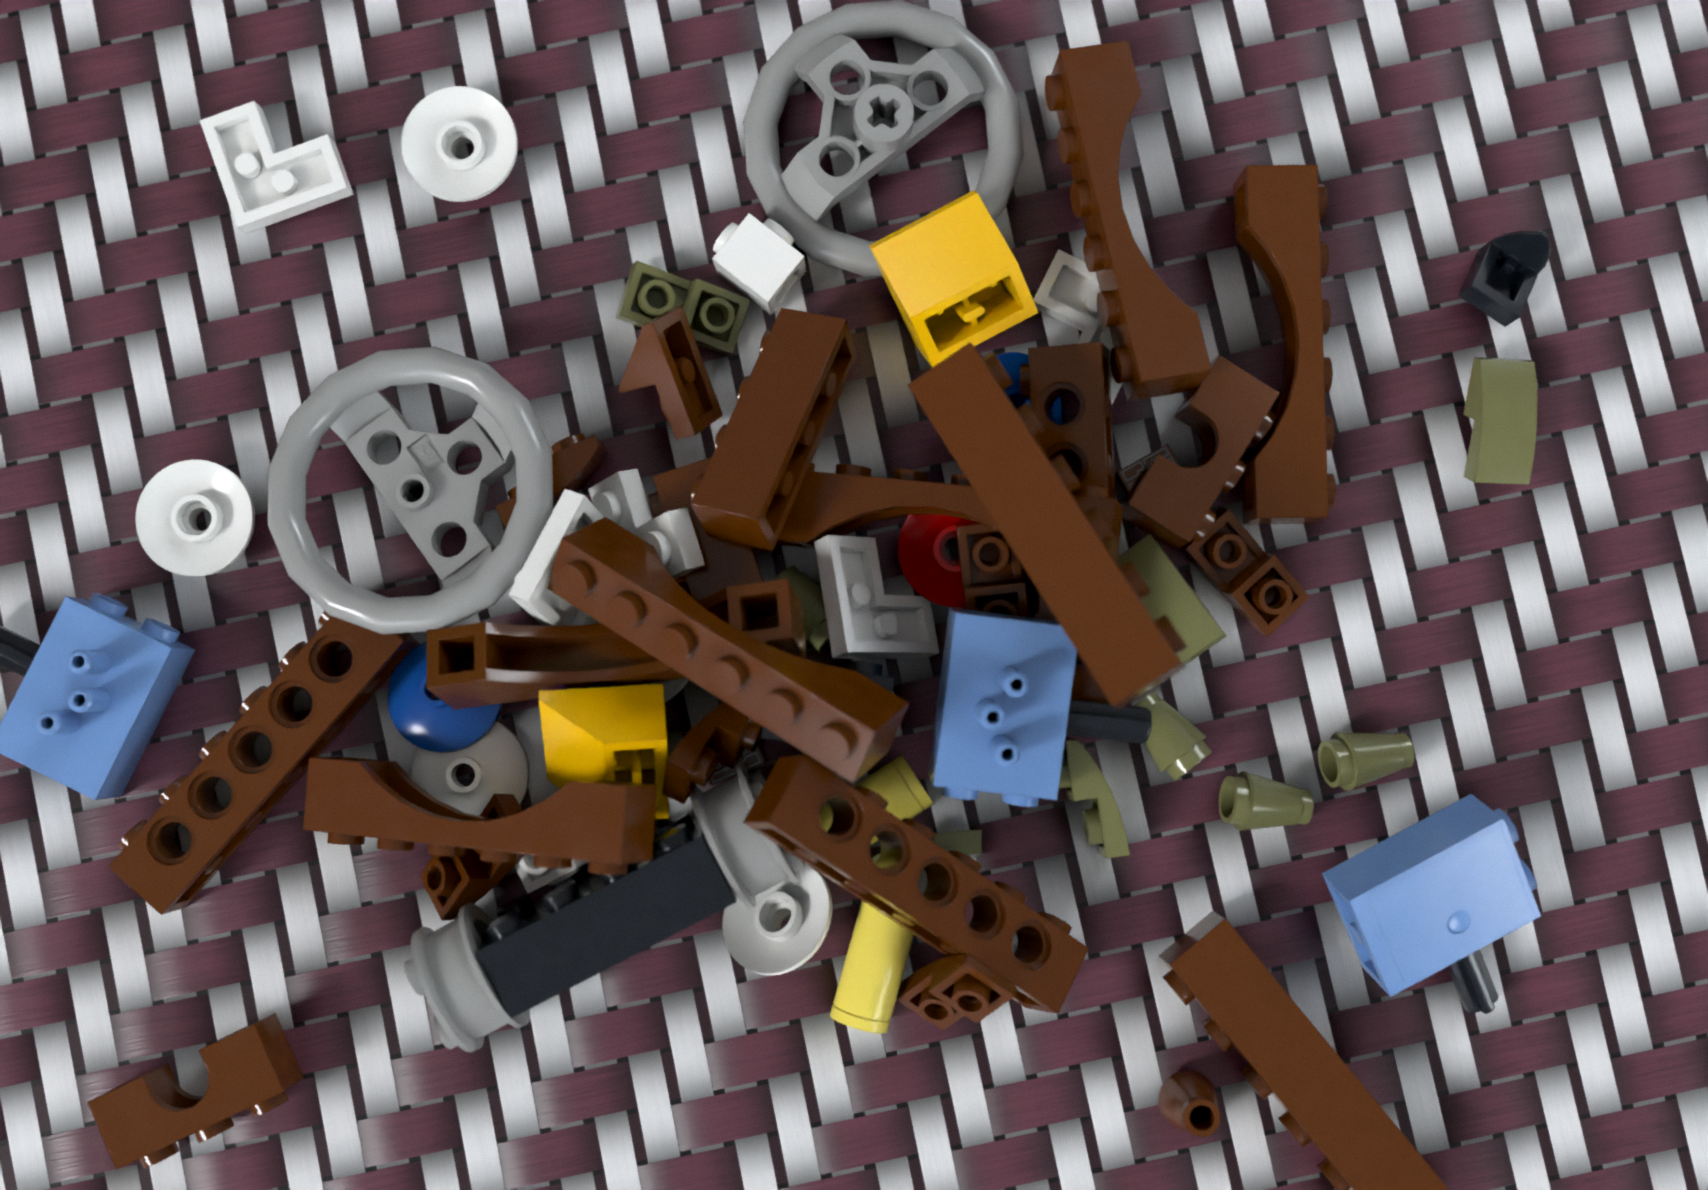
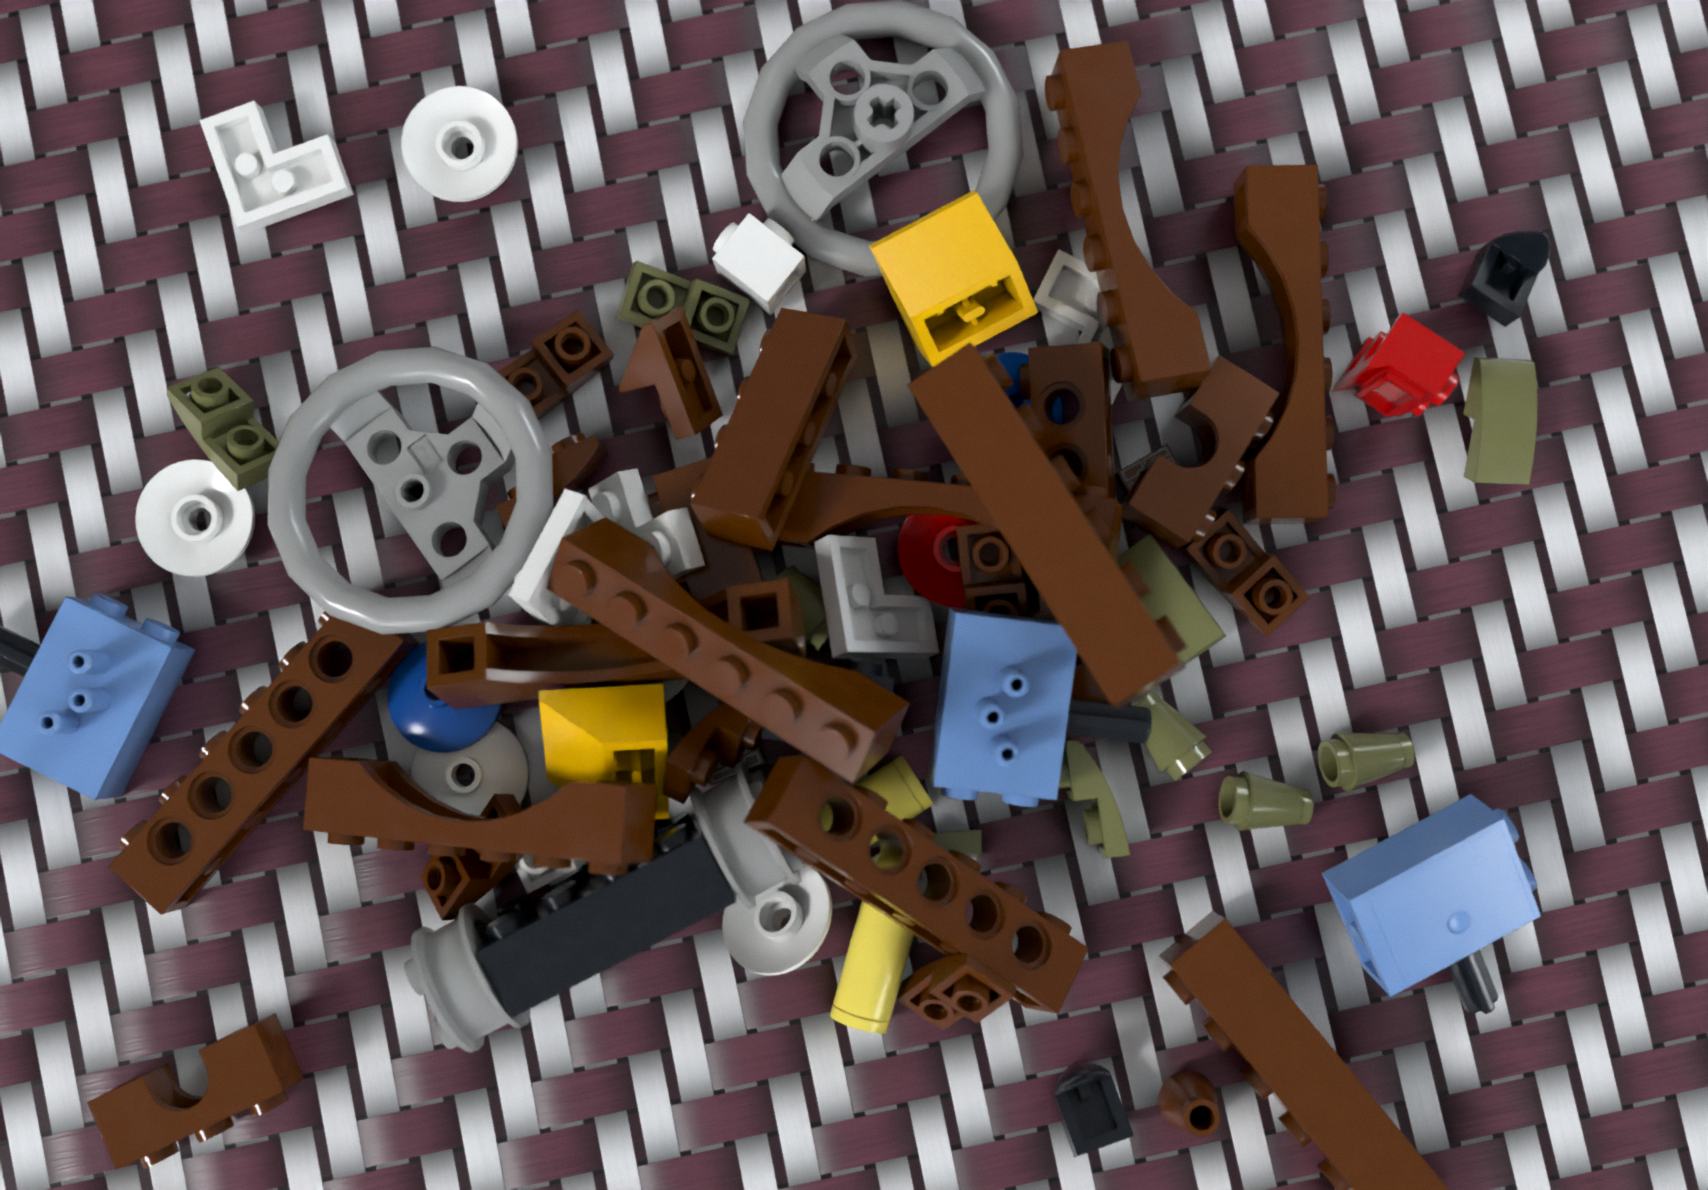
(224, 426): none -> olive slope
(558, 363): none -> reddish brown slope
(1090, 1108): none -> black plate
(1403, 369): none -> red window

